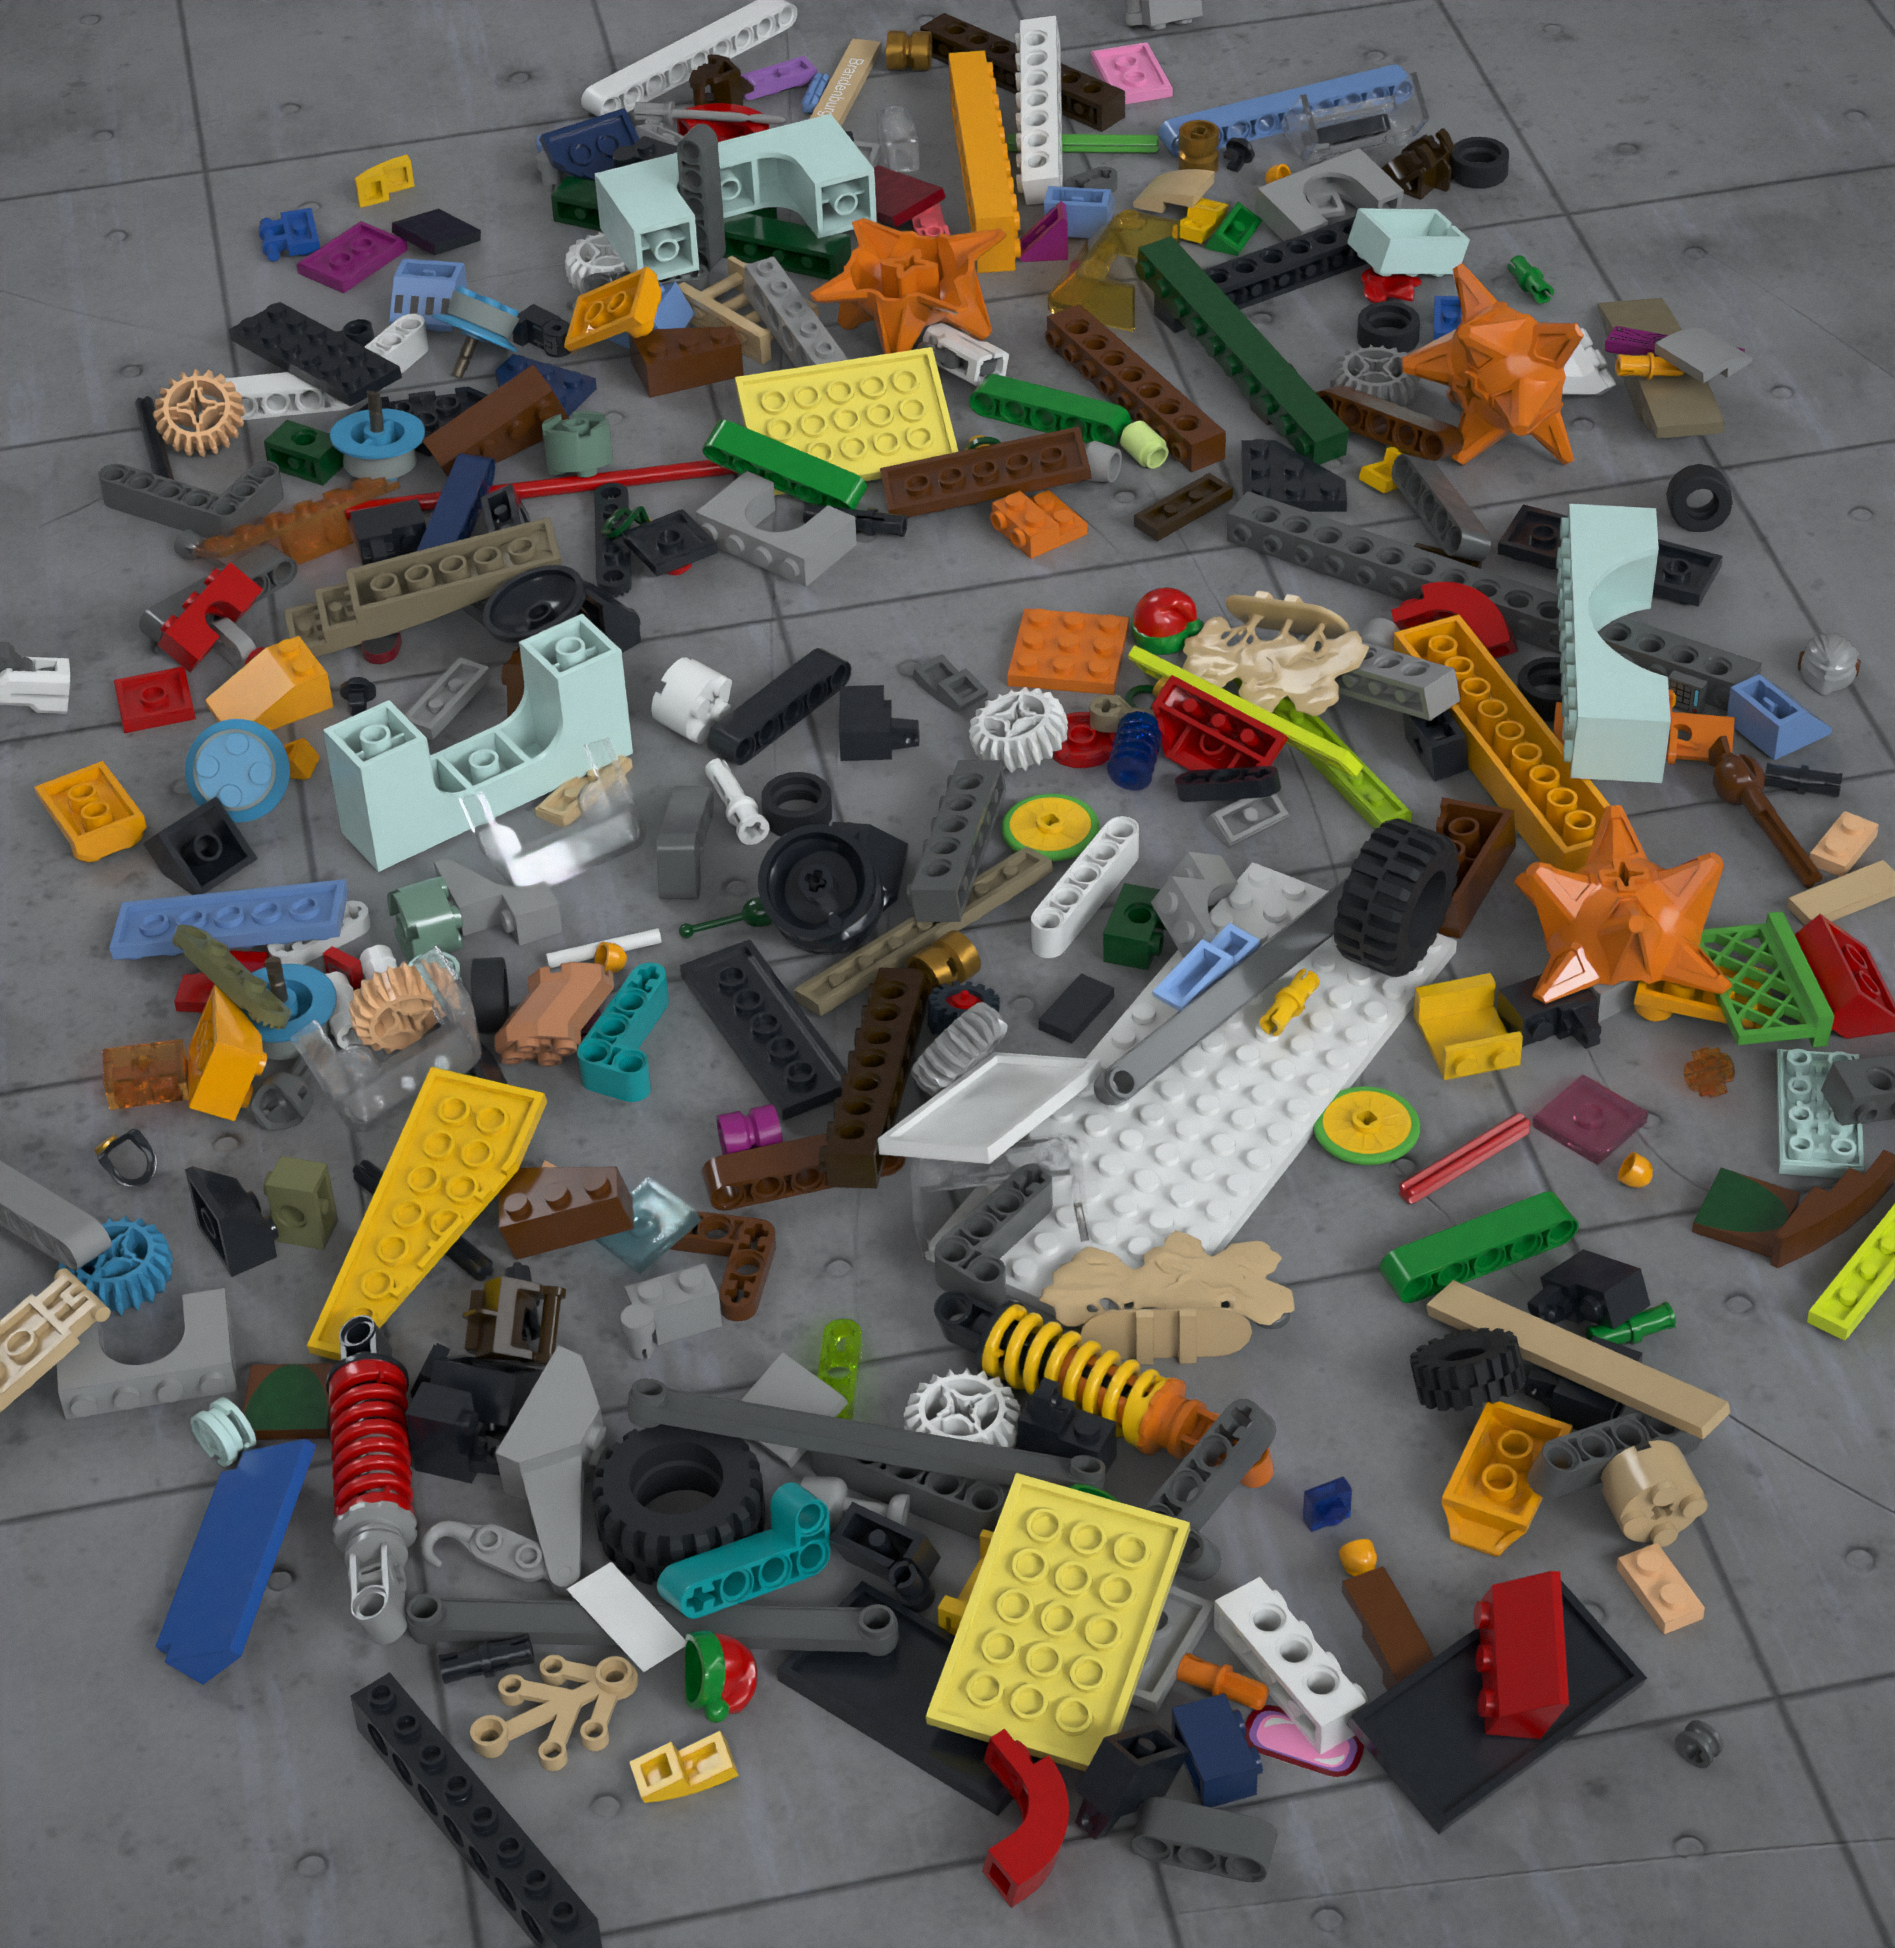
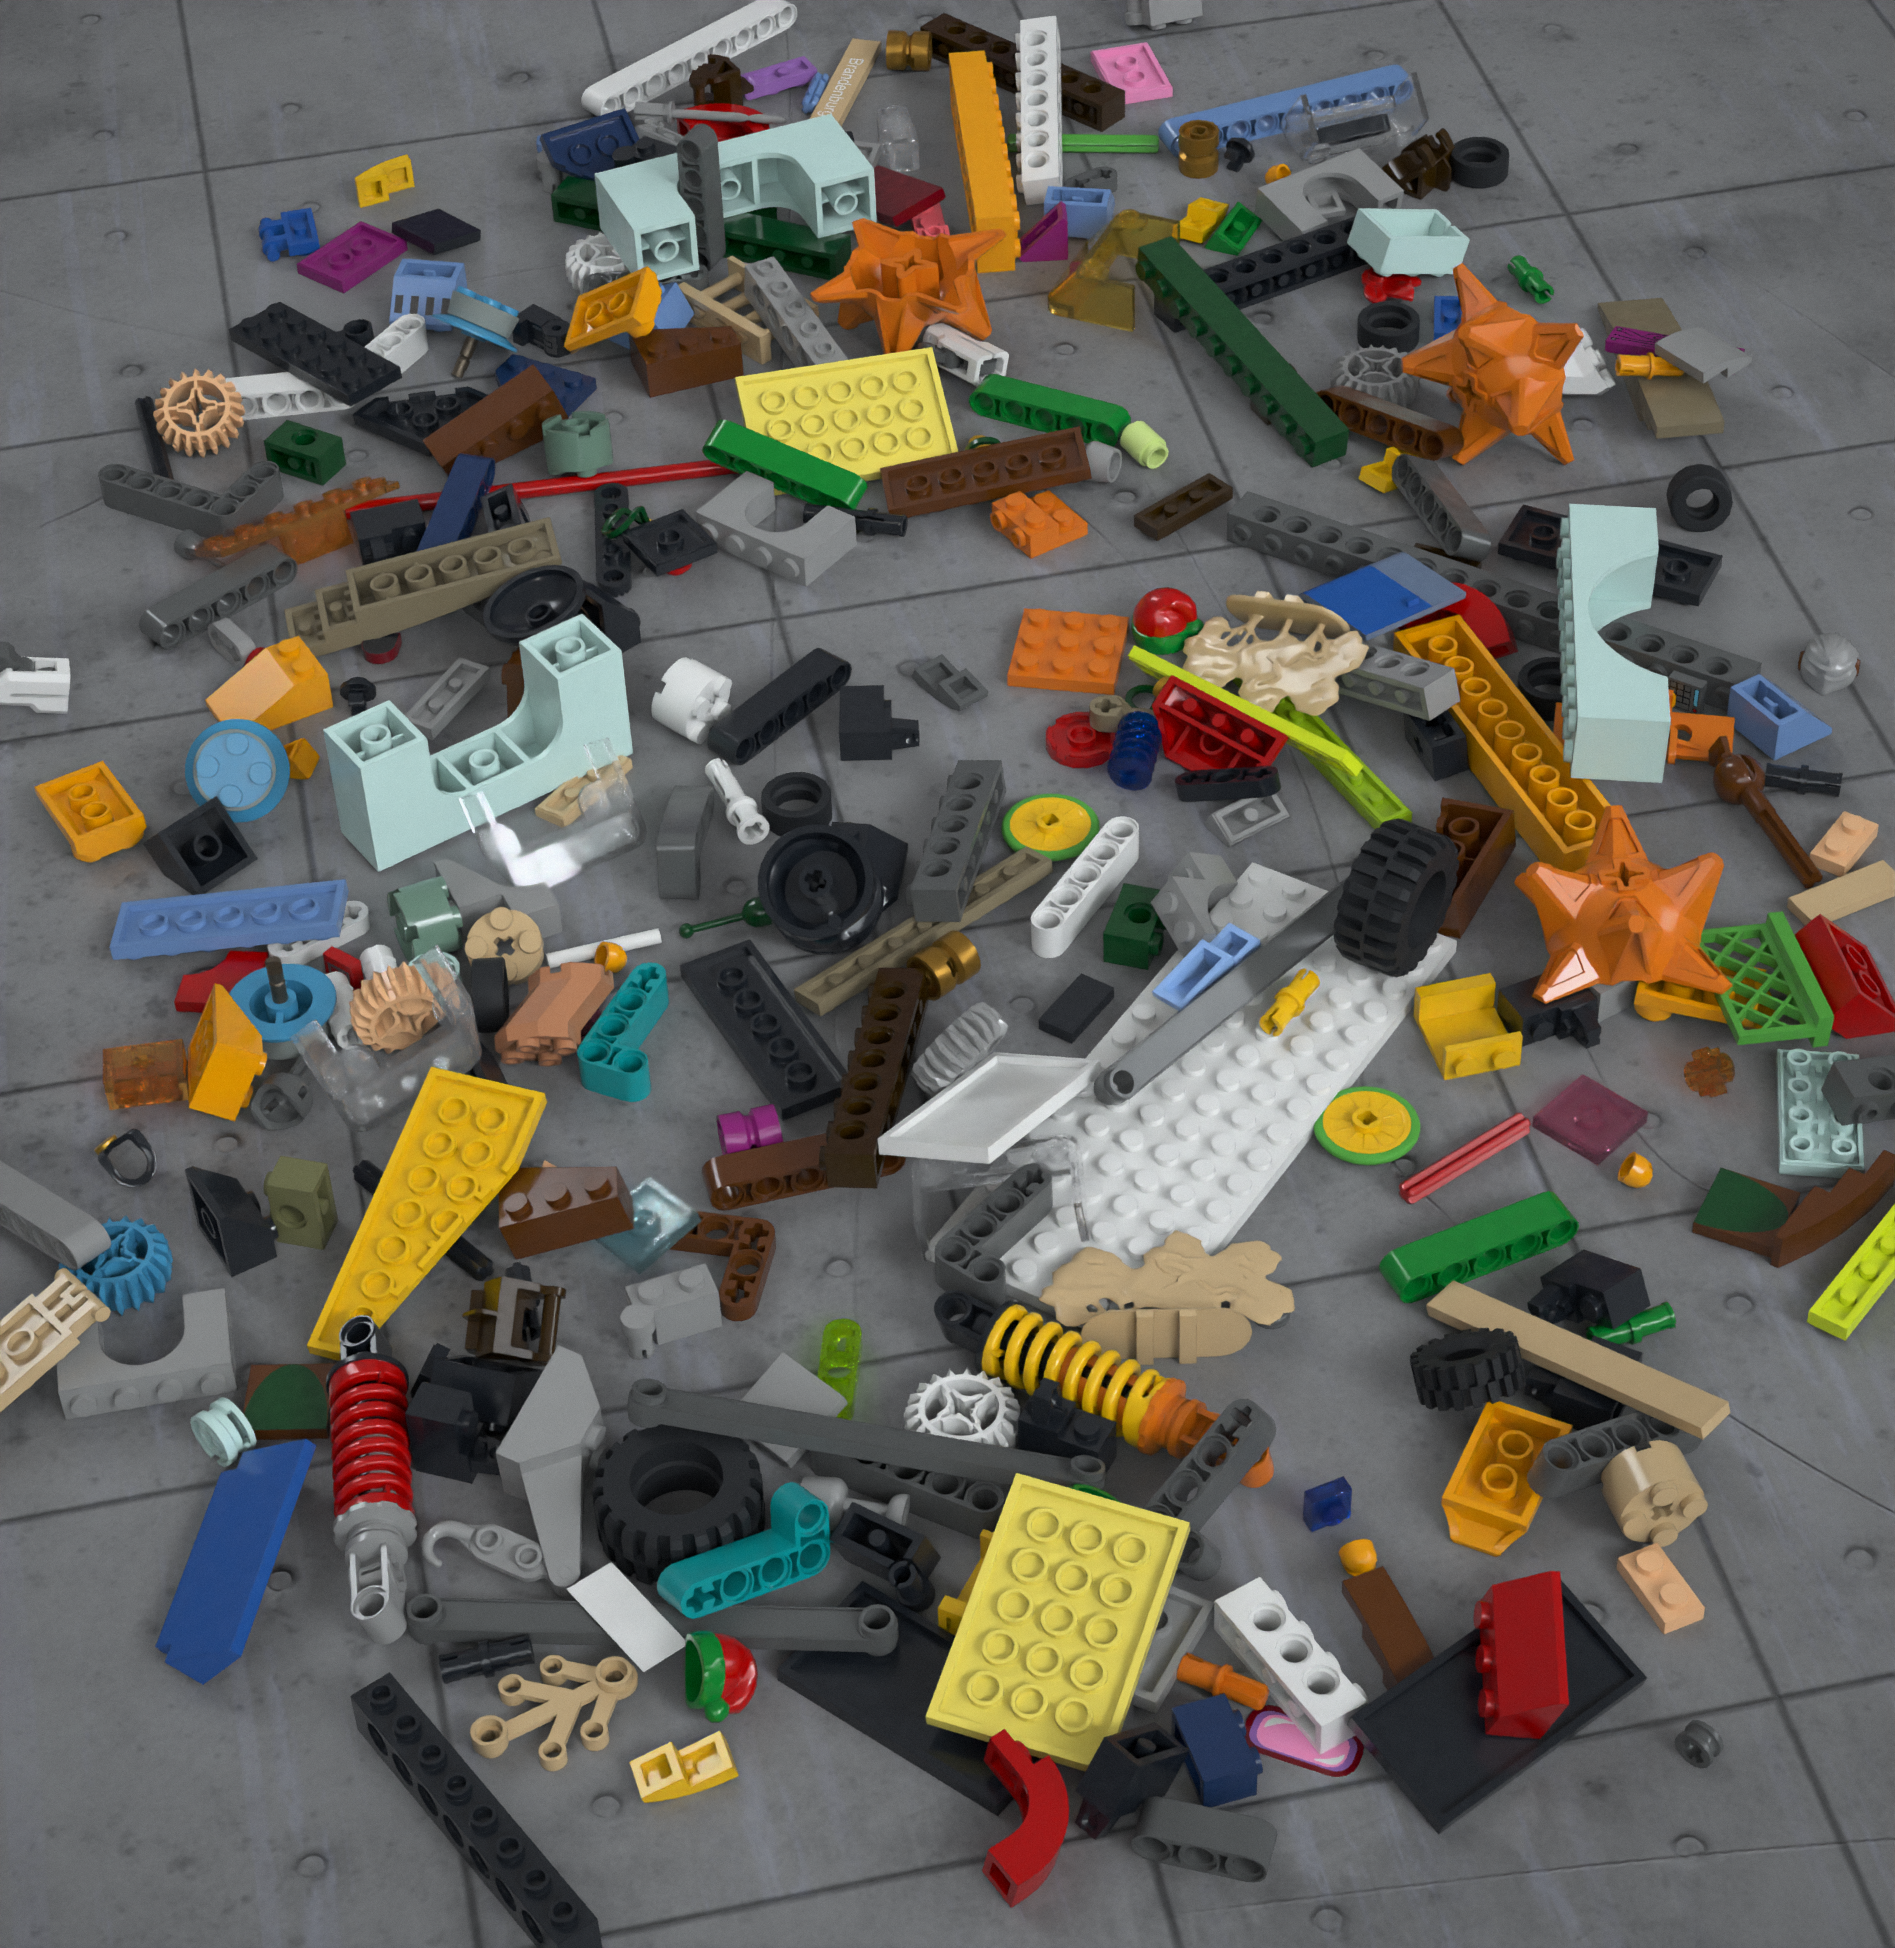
(154, 699): red tile -> none
(189, 636): red arch -> none
(231, 976): olive piece -> none
(378, 441): dark azure piece -> none
(505, 925): none -> tan plate
(952, 1001): black wheel -> none
(1019, 728): white gear -> none
(1136, 387): reddish brown brick -> none
(1175, 187): tan slope -> none
(1290, 477): black plate -> none
(1385, 595): none -> blue door

